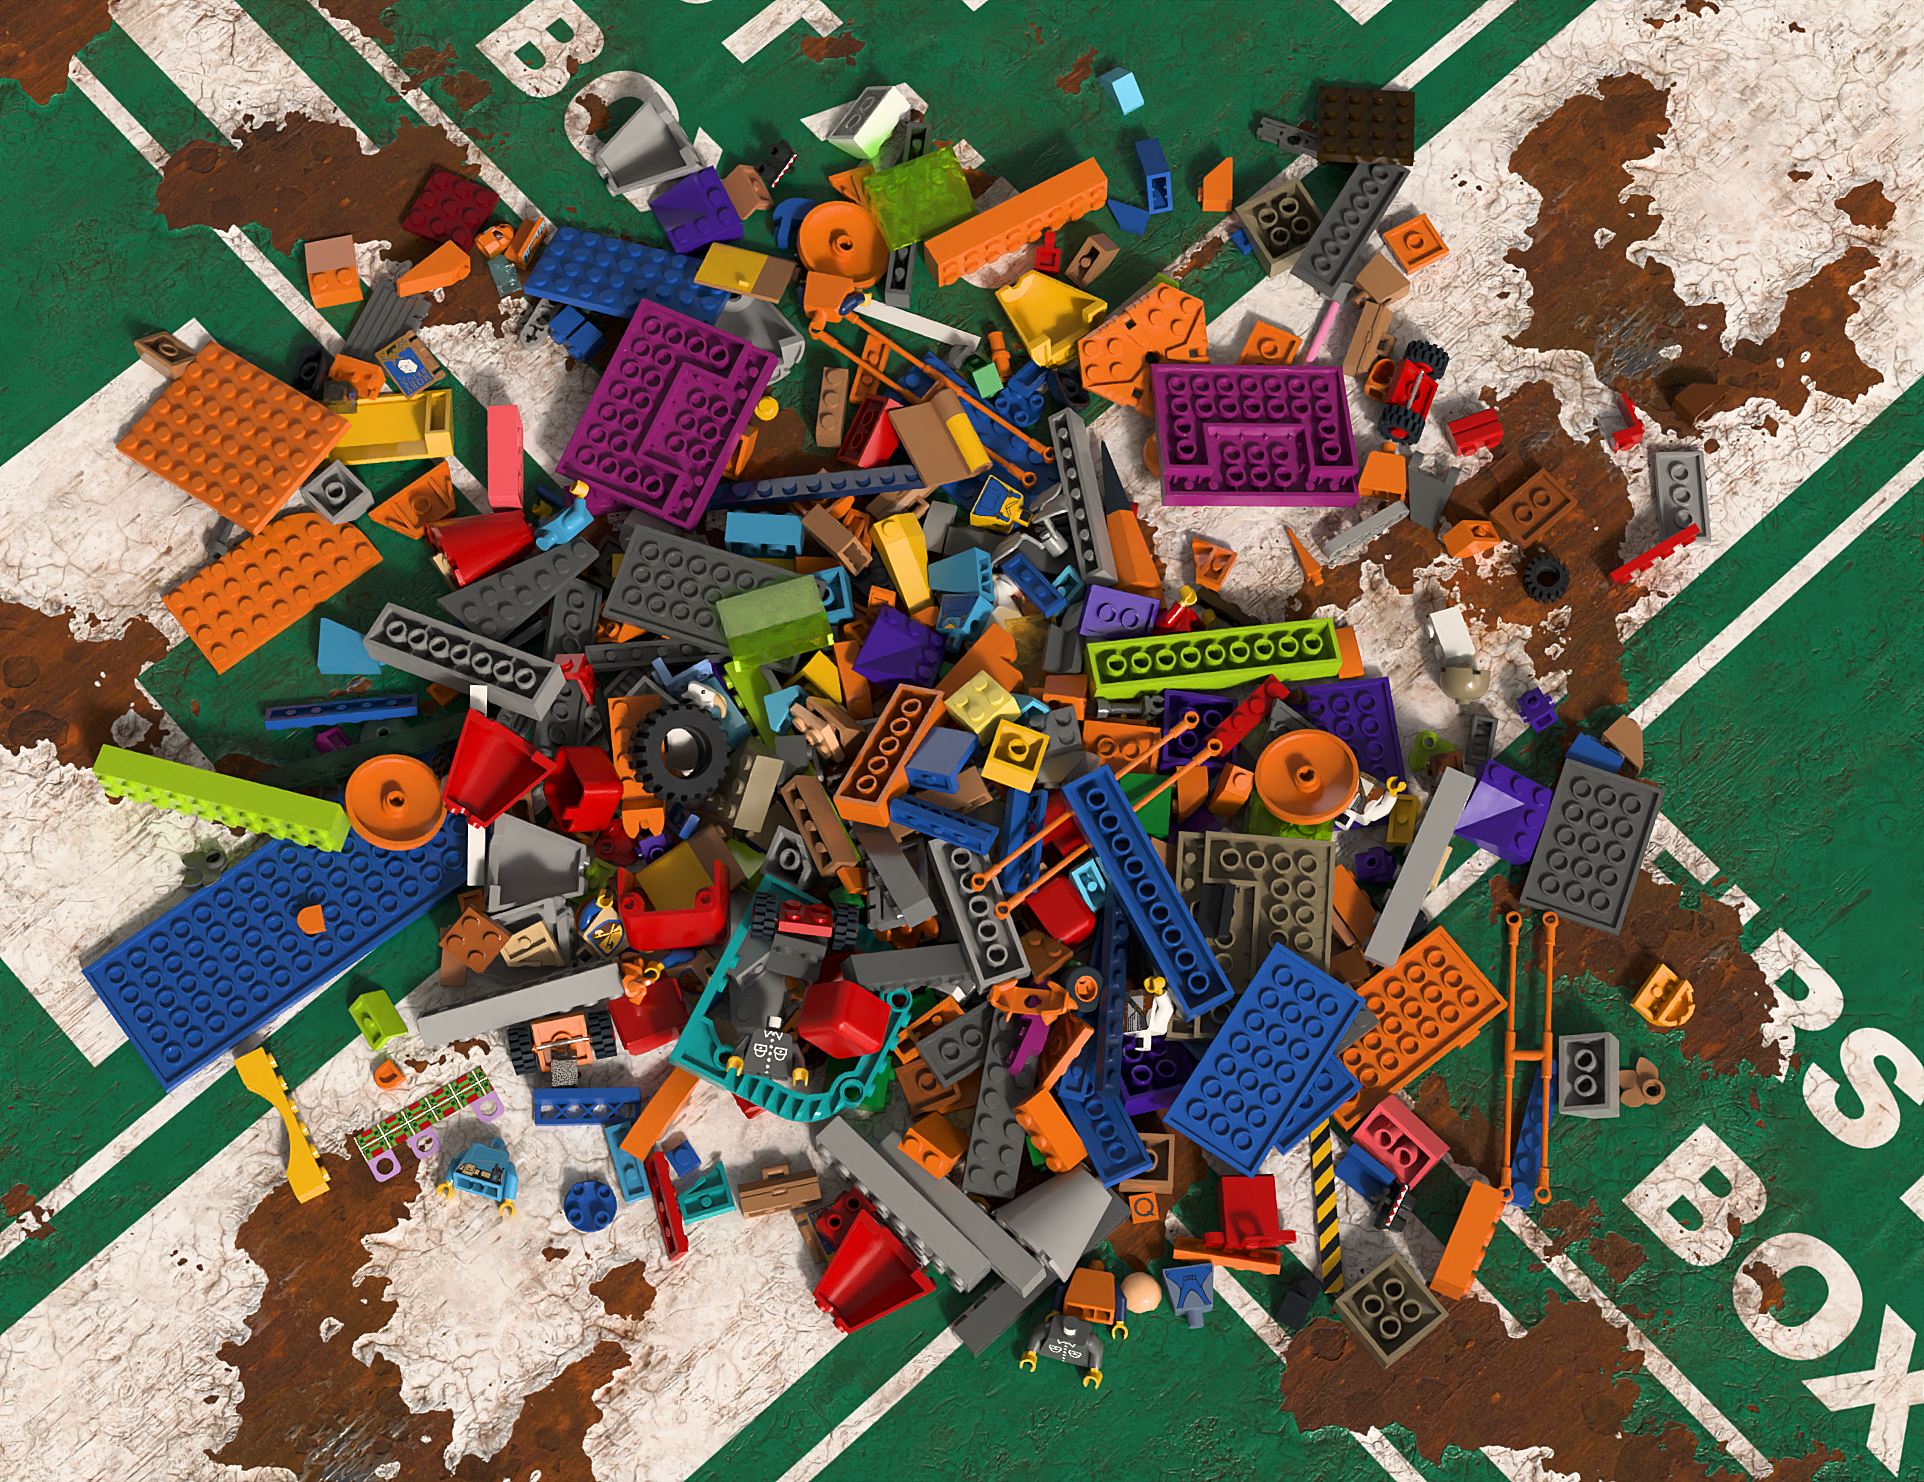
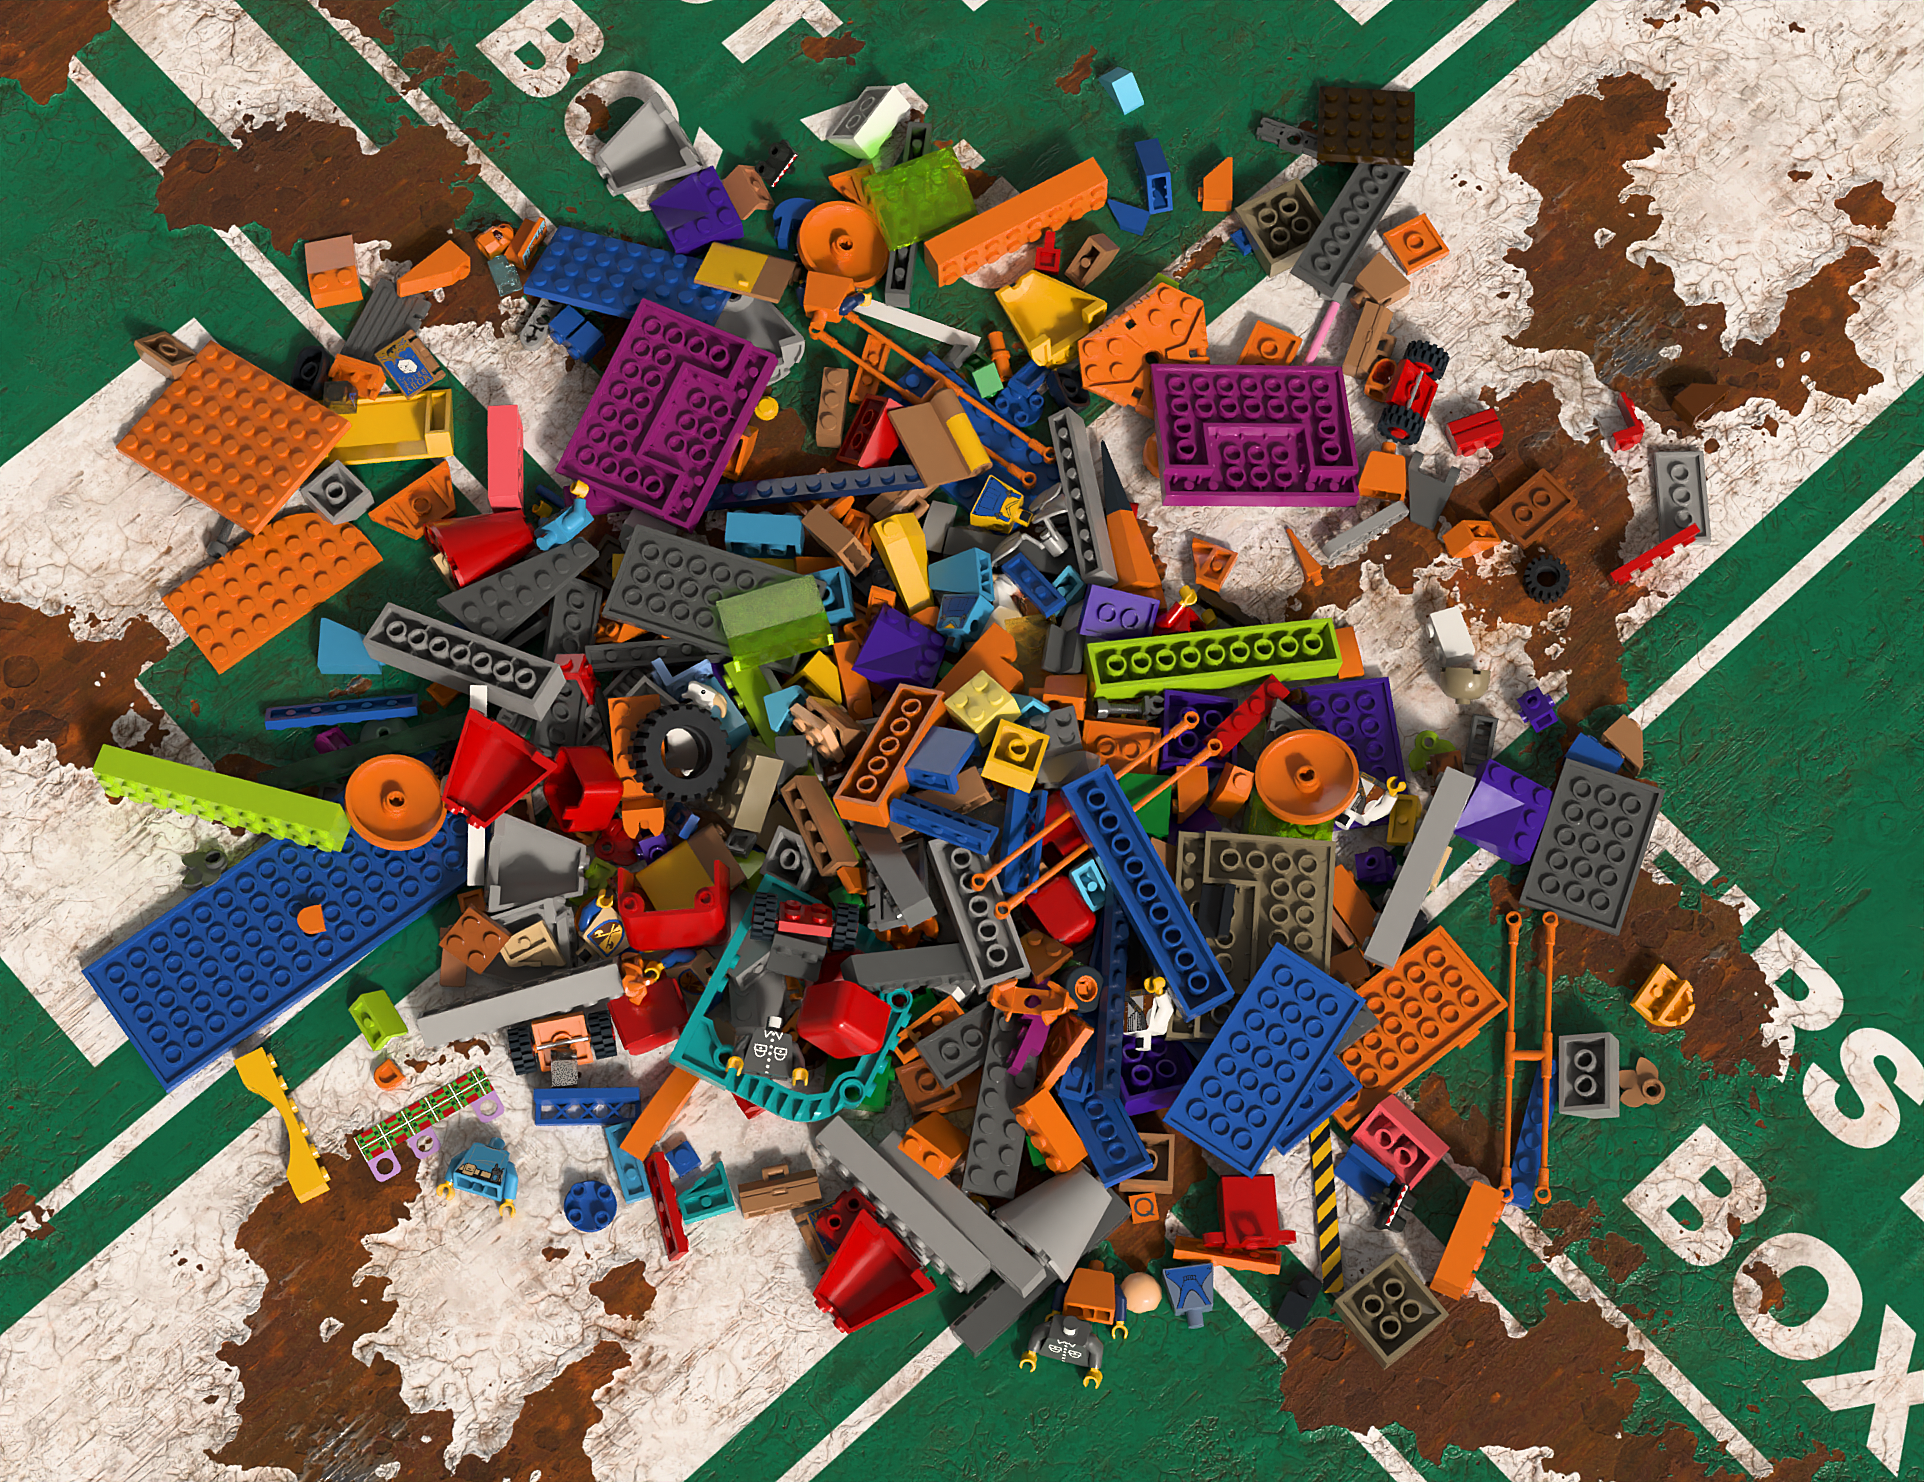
(451, 210): dark red plate -> none
(741, 843): none -> dark grey tile

